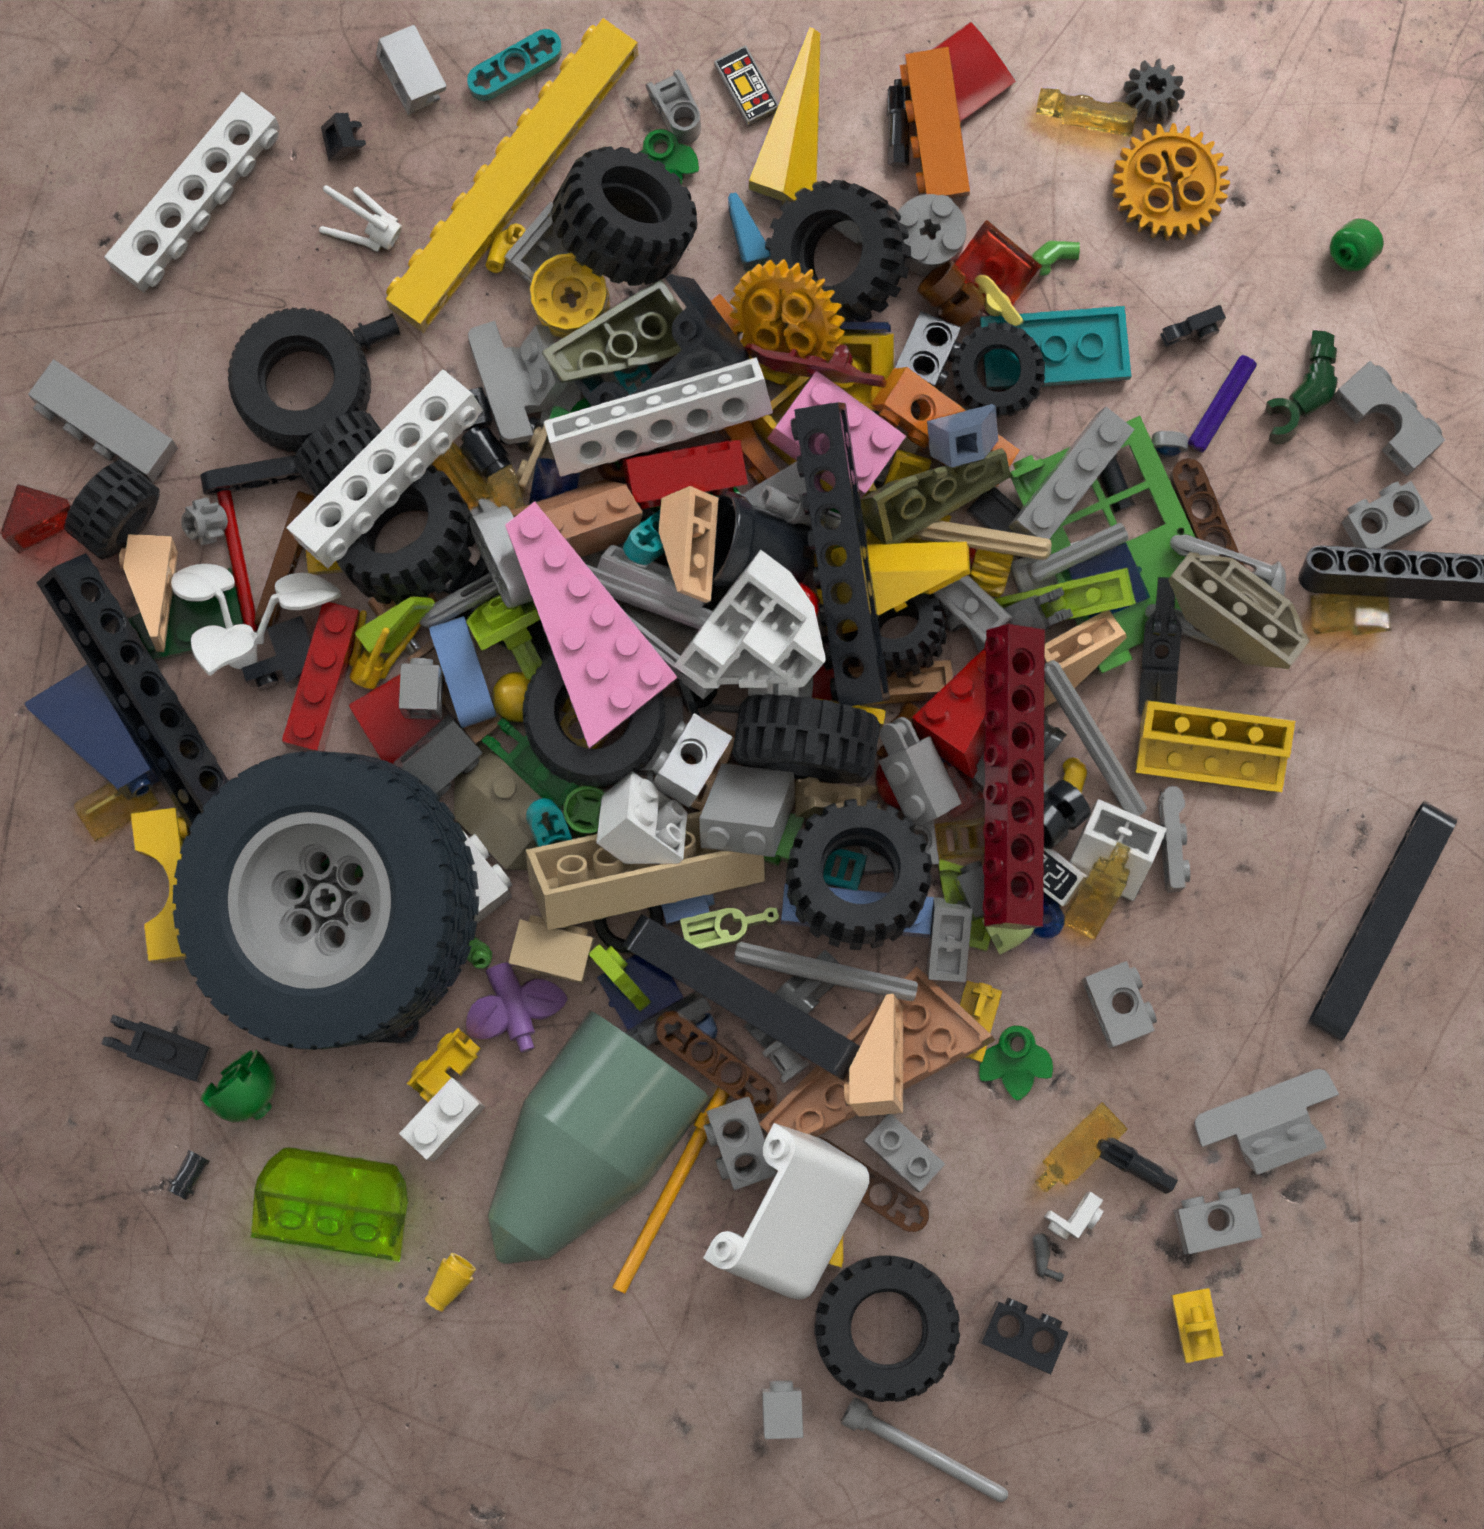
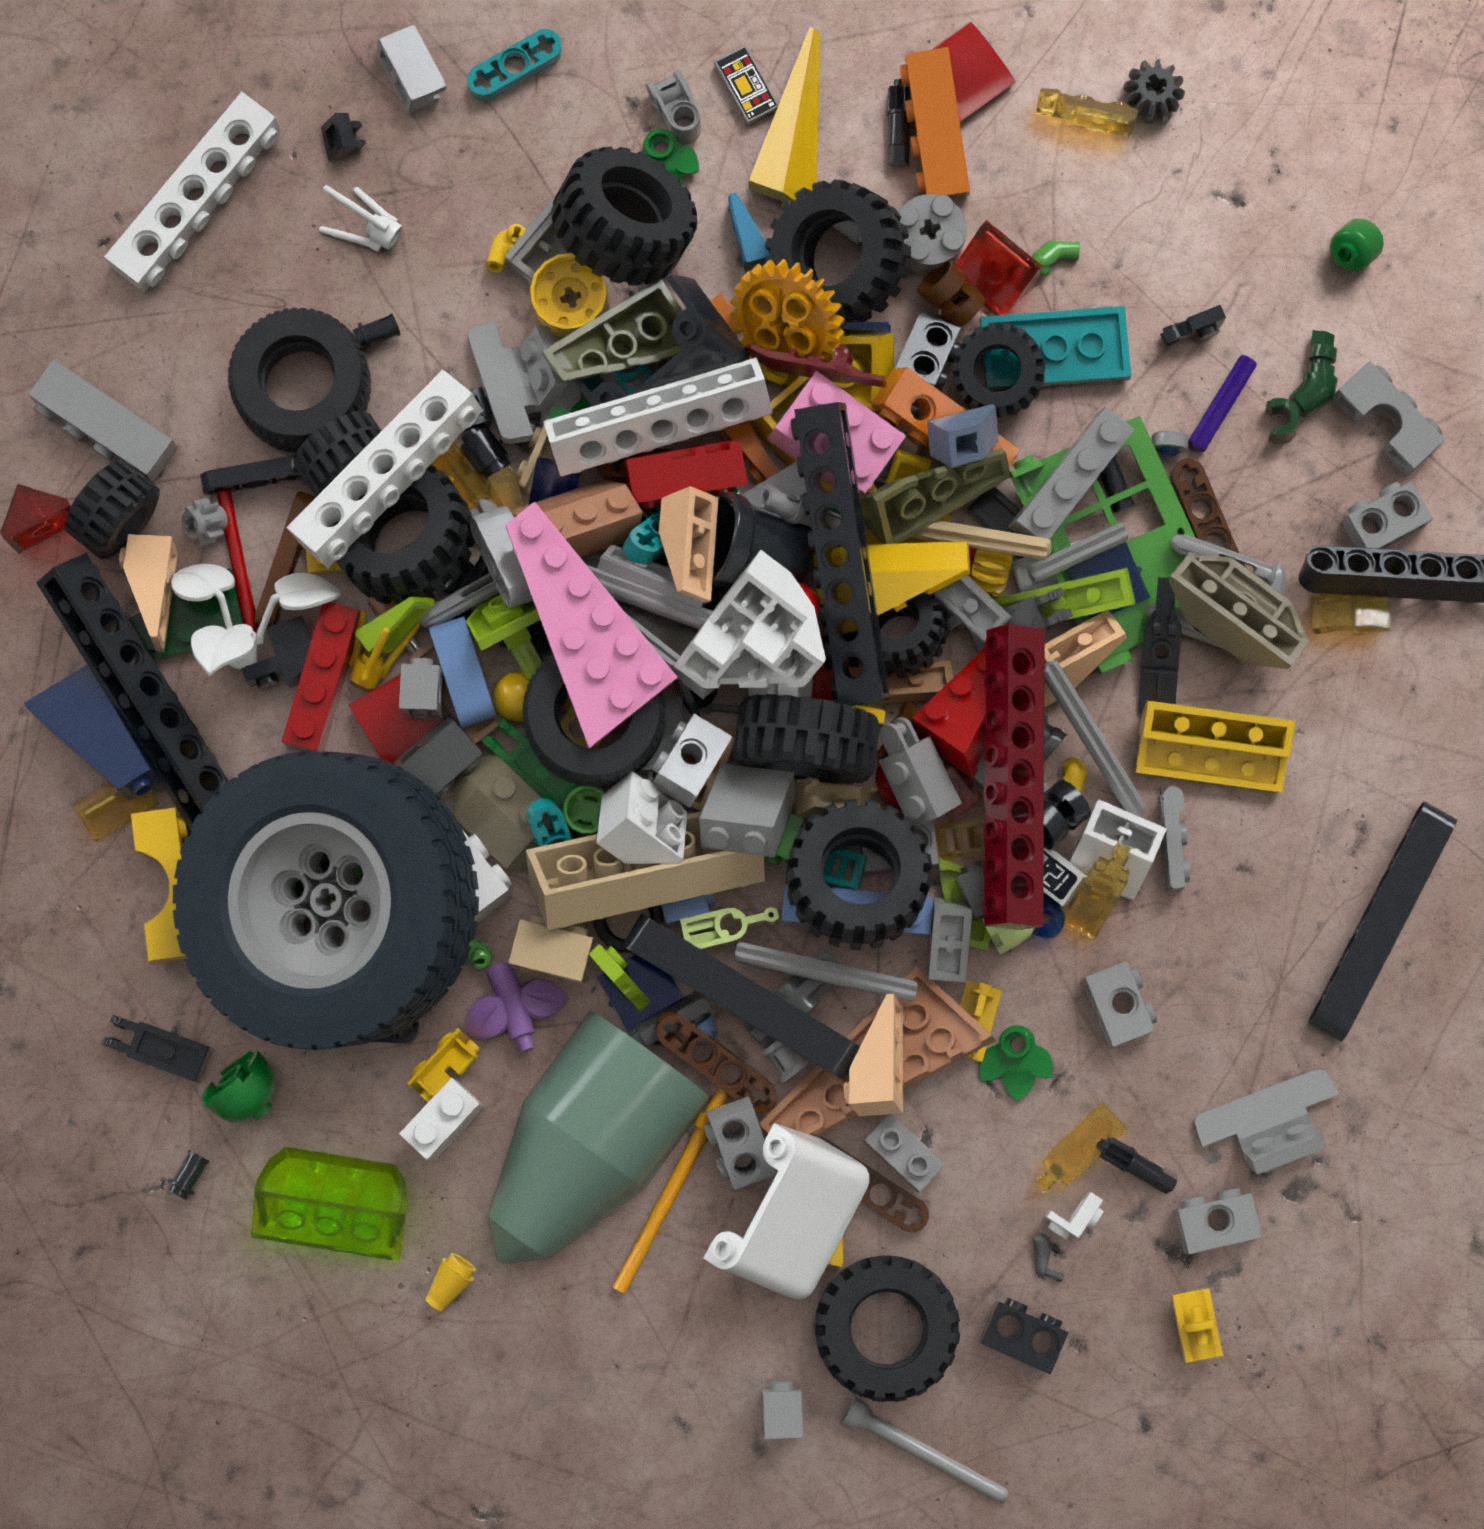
(512, 174): yellow brick -> none
(997, 302): light yellow piece -> none
(1139, 186): light orange gear -> none

